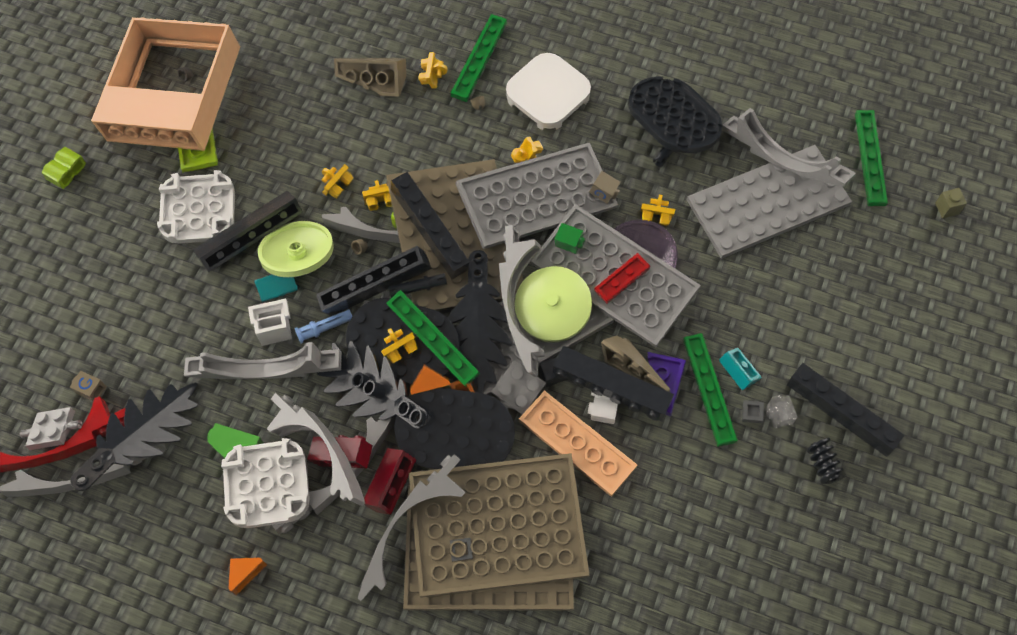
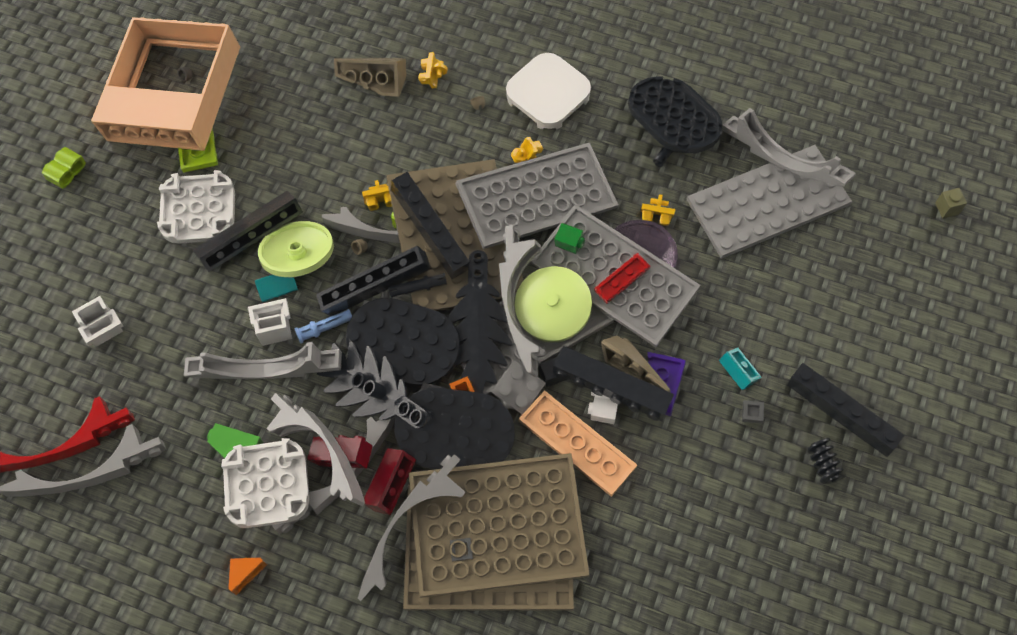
(50, 428): light grey plate -> none
(87, 386): dark tan brick -> none
(97, 322): none -> white plate
(138, 429): black plant -> none
(332, 187): yellow hips -> none
(391, 351): yellow hips -> none
(428, 380): orange slope -> none
(433, 338): green plate -> none
(478, 58): green plate -> none
(605, 187): dark tan brick -> none
(710, 390): green tile -> none
(781, 411): clear brick -> none
(871, 158): green tile -> none

